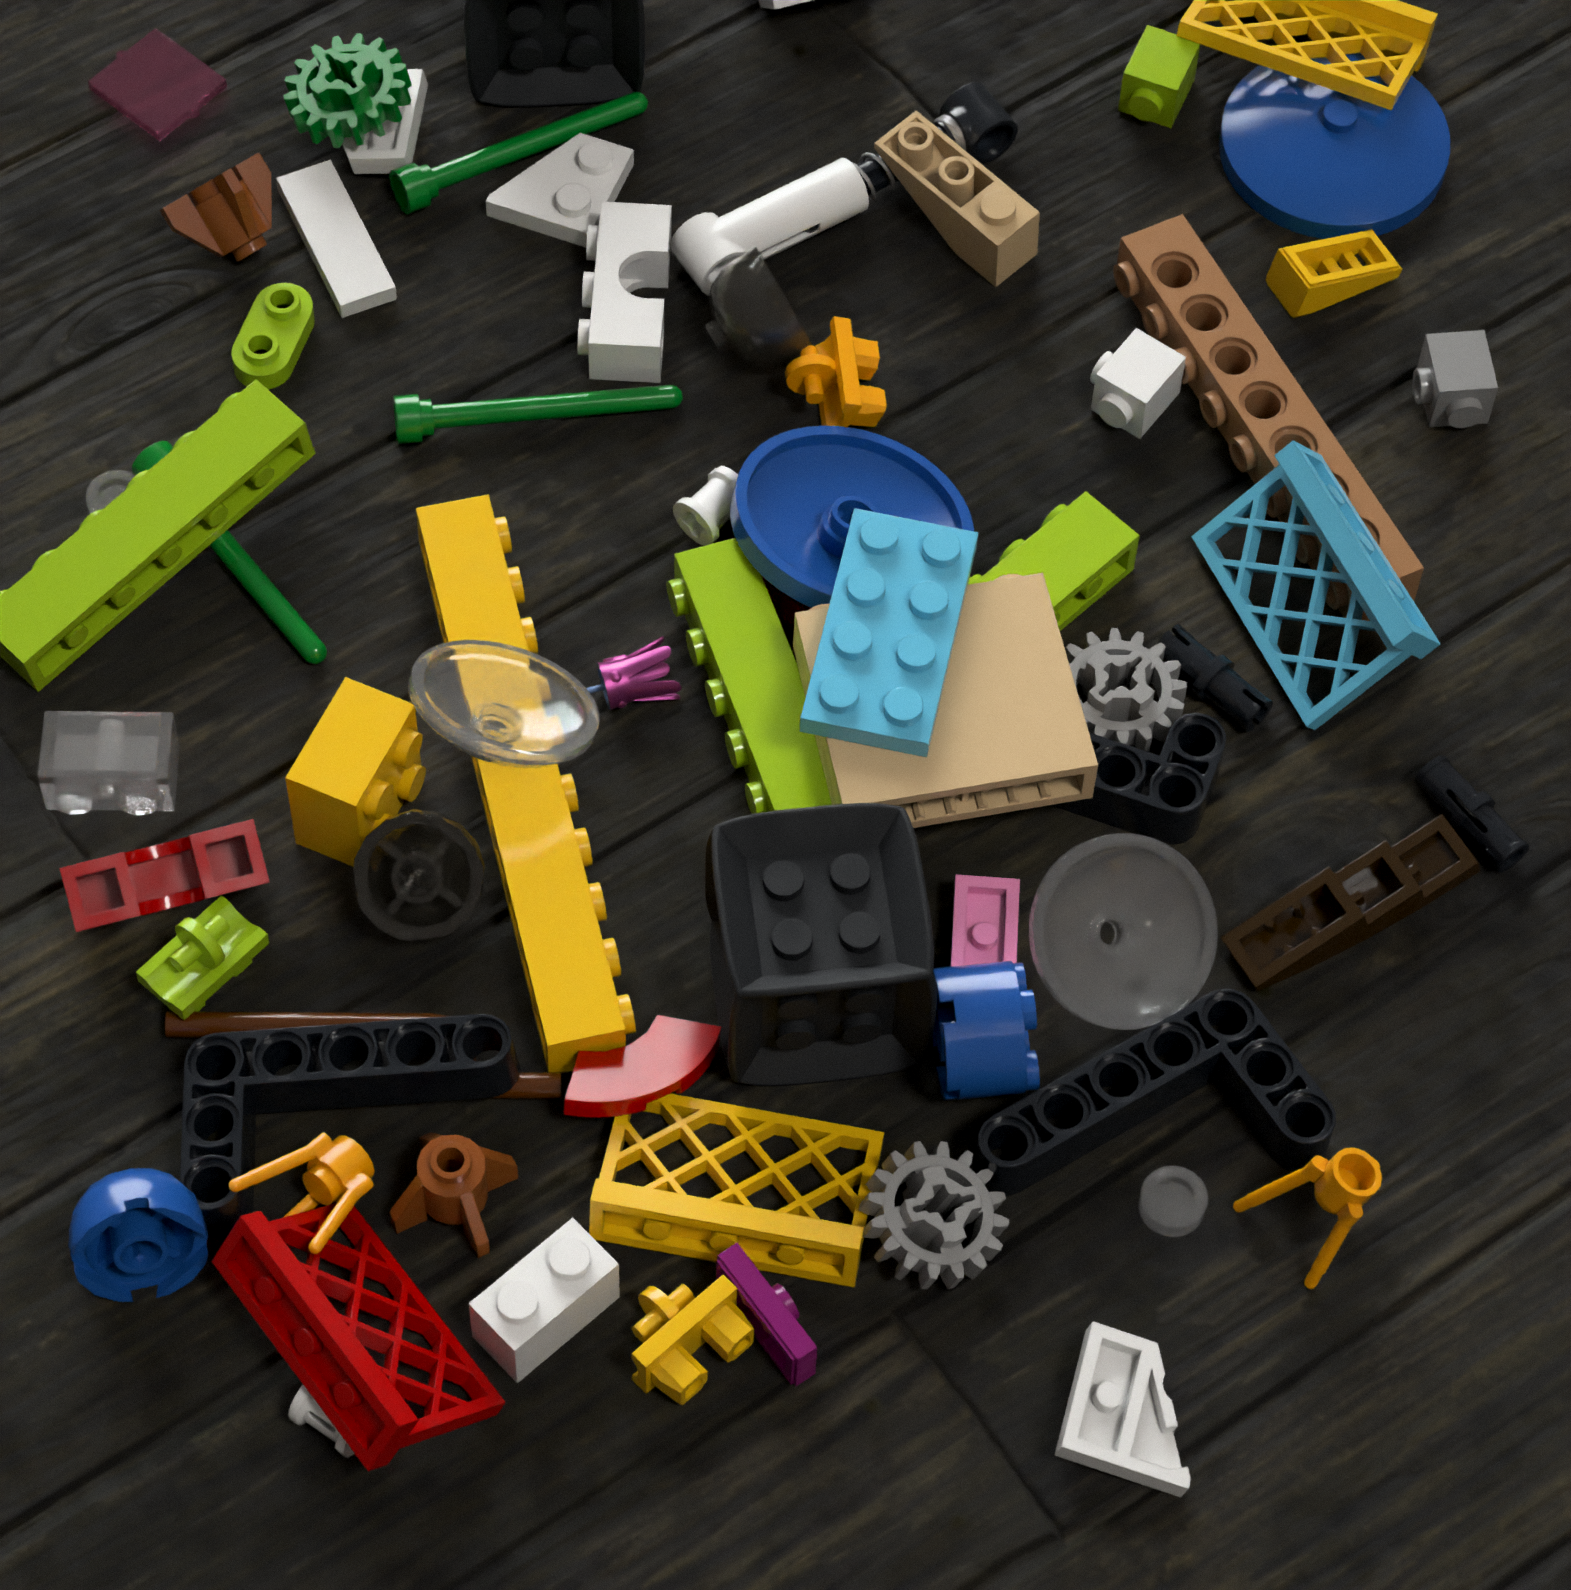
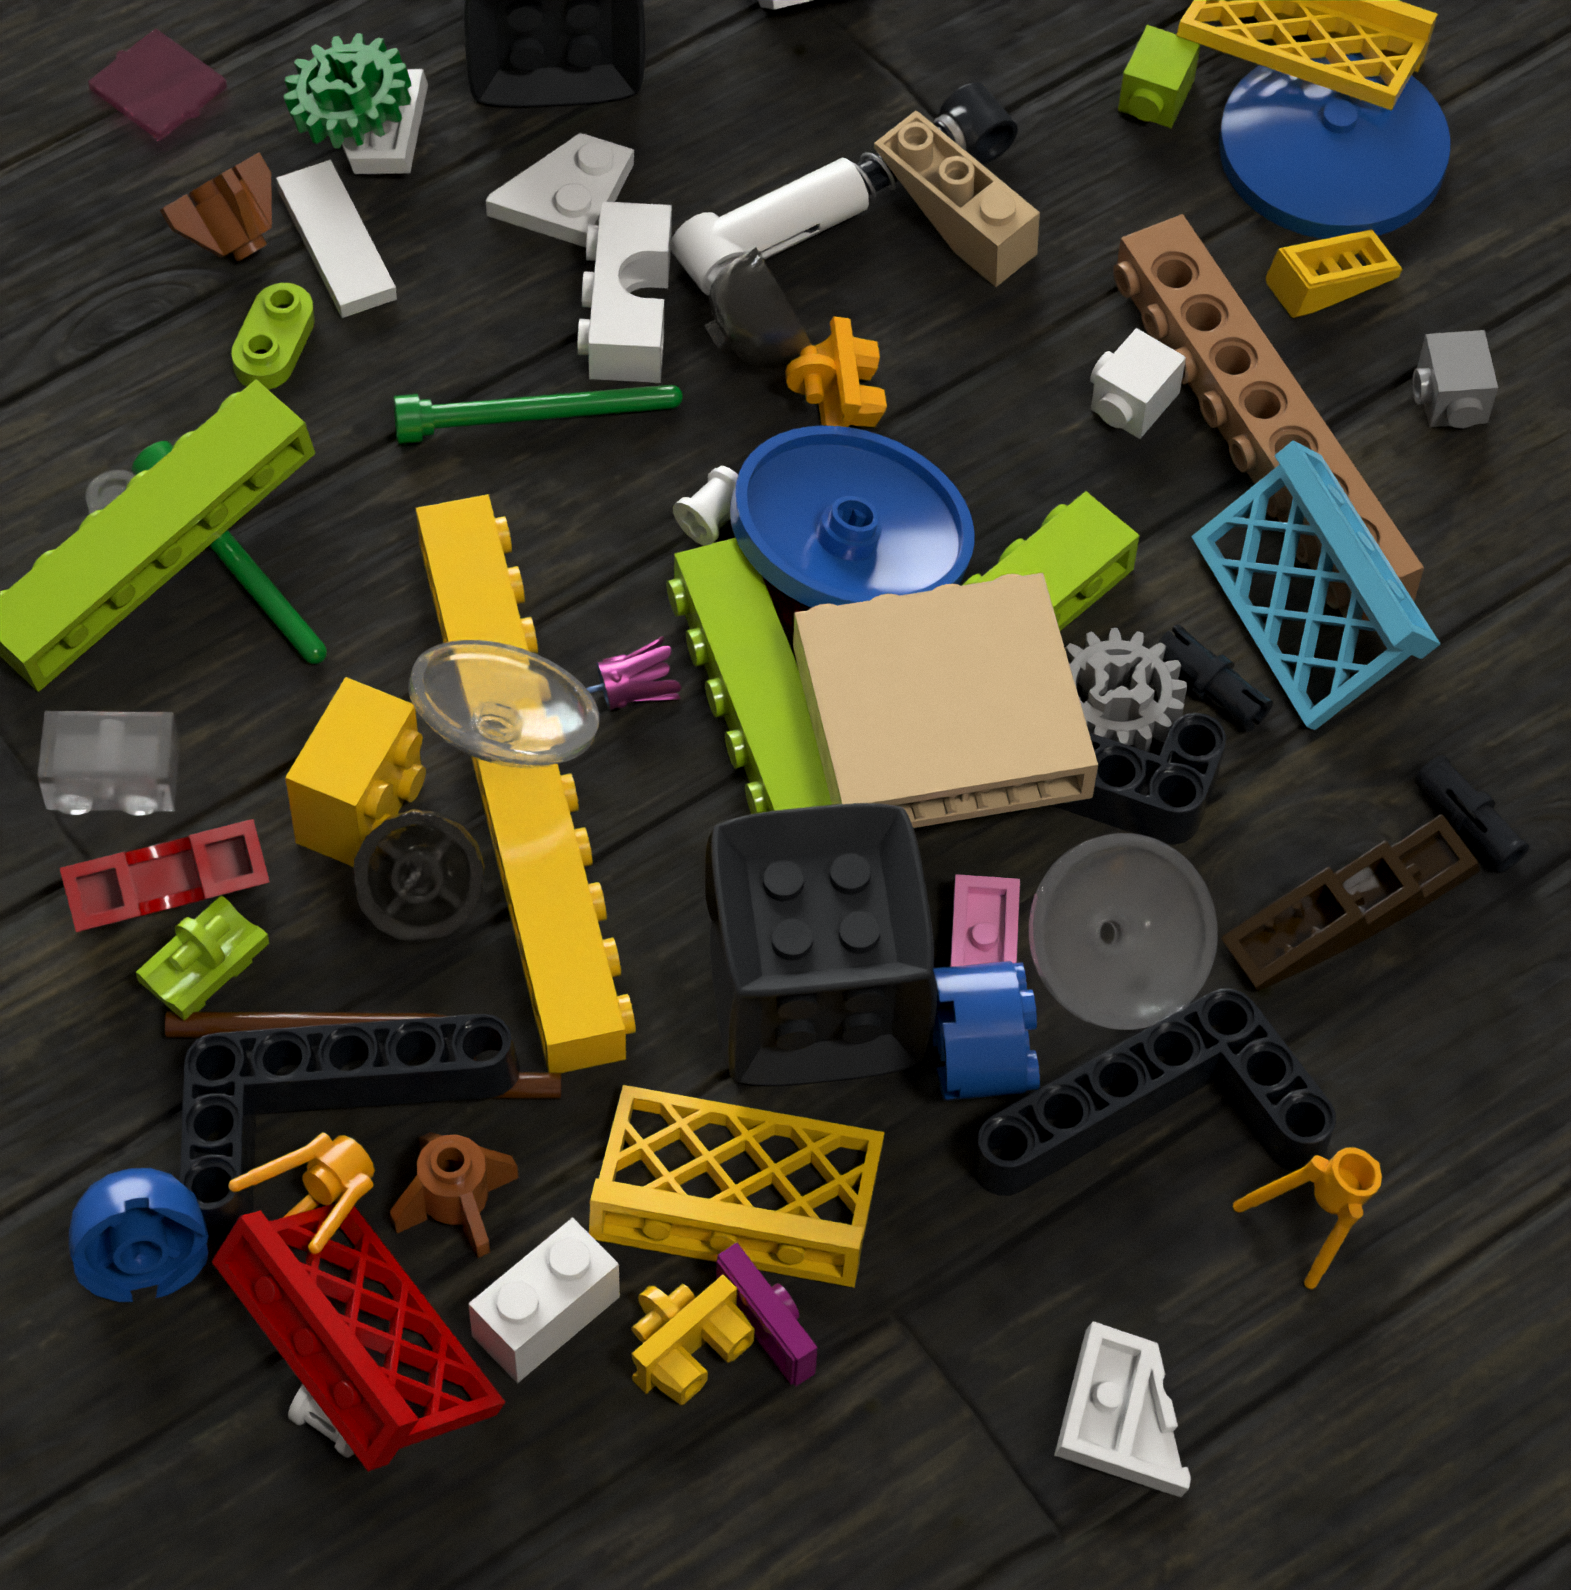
(417, 185): green piece -> none
(651, 1067): tile -> none
(889, 632): medium azure plate -> none
(922, 1239): light grey gear -> none
(1173, 1201): clear tile -> none

